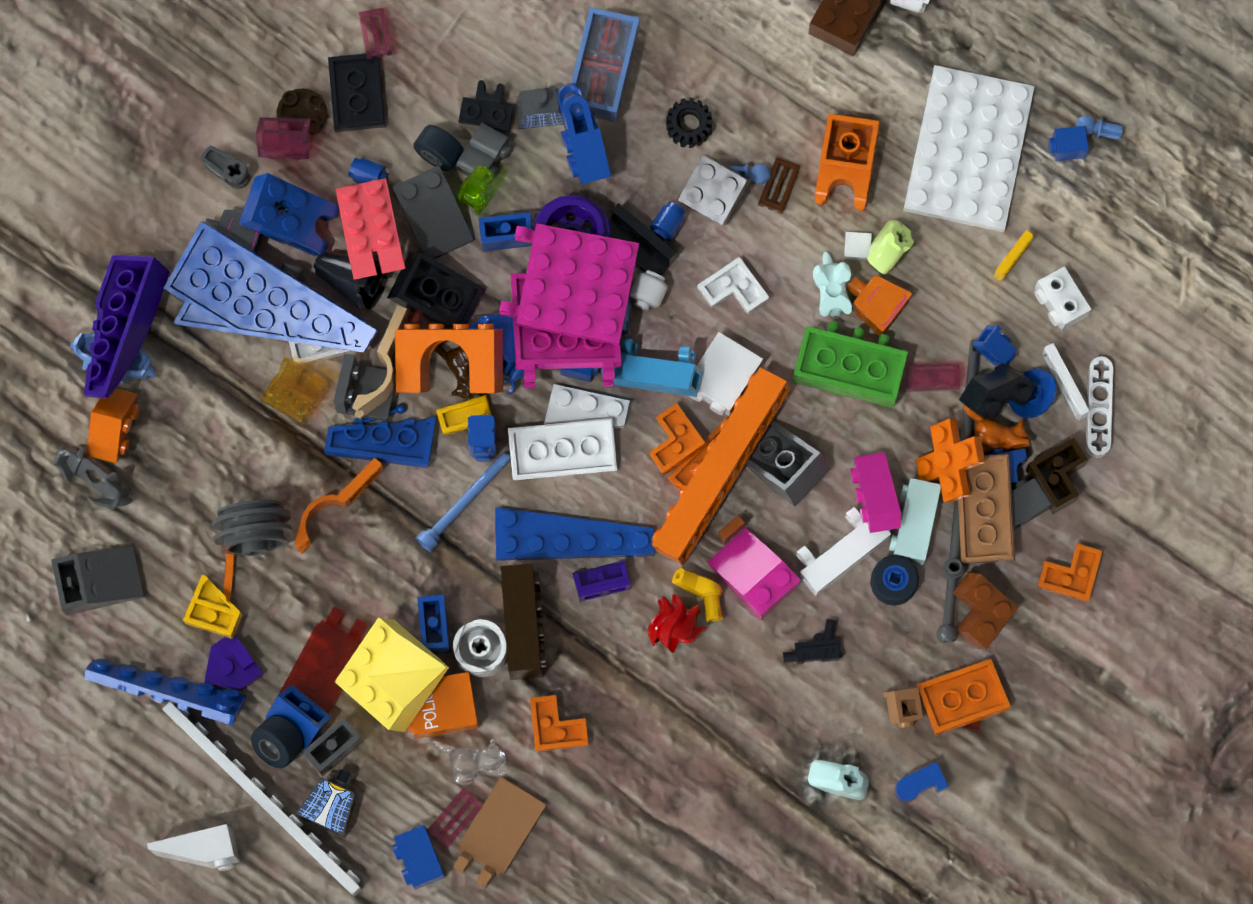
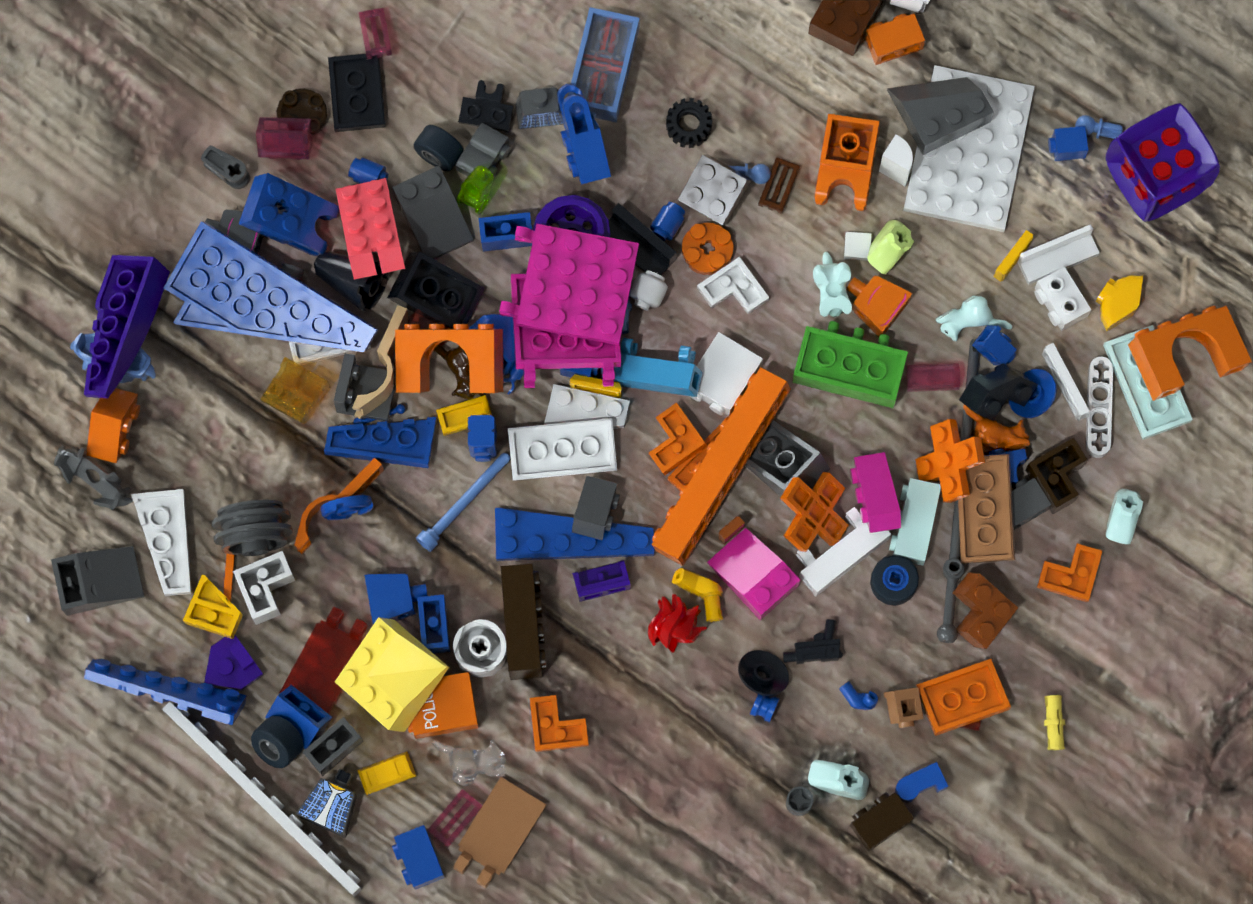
(166, 533): none -> white wing
(207, 848): white slope -> none
(259, 580): none -> white brick
(344, 507): none -> blue tile
(386, 773): none -> yellow tile
(392, 596): none -> blue torso
(594, 508): none -> dark grey brick
(595, 386): none -> yellow tile
(700, 235): none -> orange plate
(763, 673): none -> black dish
(764, 707): none -> blue wheel
(802, 798): none -> dark grey wheel
(814, 511): none -> orange plate
(858, 700): none -> blue arm
(880, 821): none -> dark brown brick
(894, 38): none -> orange brick
(897, 161): none -> white brick
(941, 110): none -> dark grey wedge
(971, 314): none -> light aqua animal
(1054, 722): none -> light yellow pin
(1055, 254): none -> white panel
(1119, 300): none -> yellow piece
(1124, 516): none -> light aqua piece
(1149, 415): none -> light aqua plate
(1162, 162): none -> dark purple piece
(1212, 329): none -> orange arch

